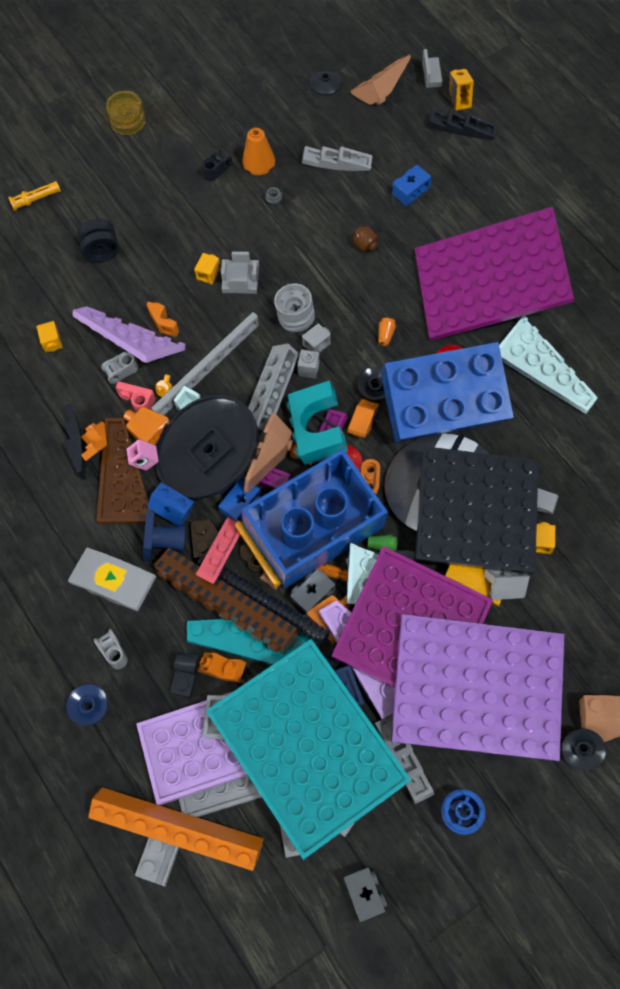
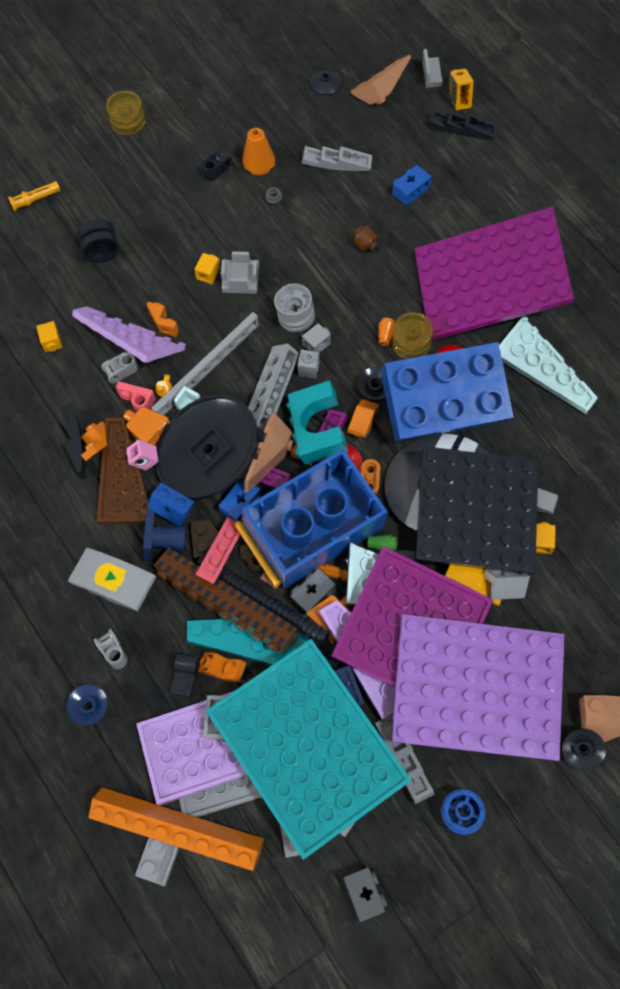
(412, 335): none -> clear yellow wheel

